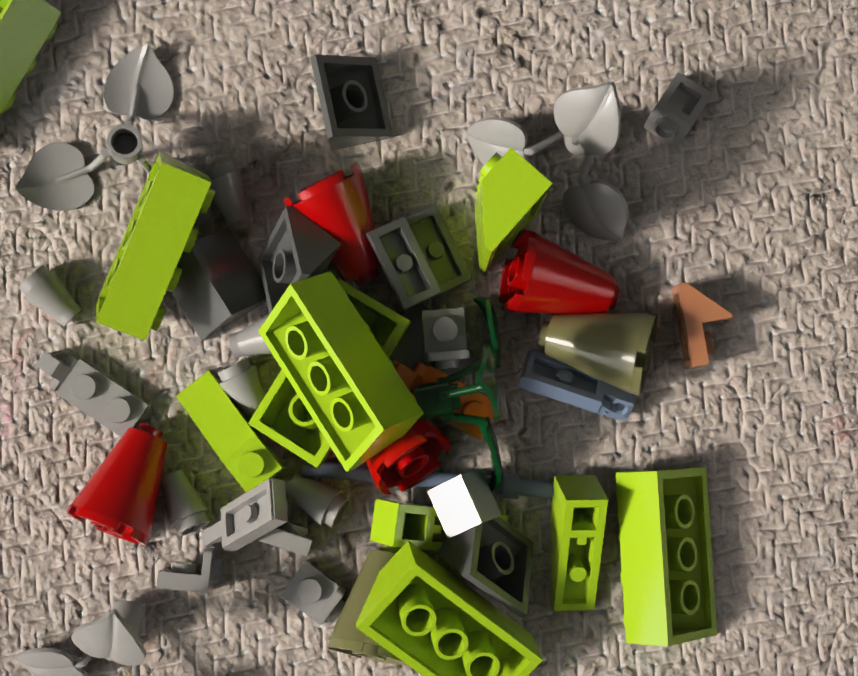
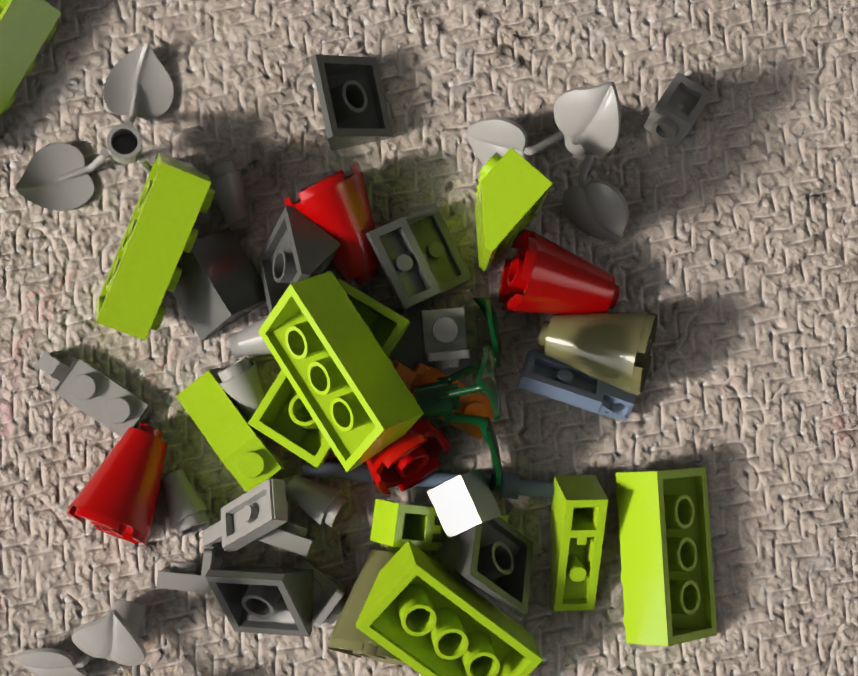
(50, 295): light grey cone -> none
(265, 598): none -> dark grey slope
(692, 312): nougat slope -> none

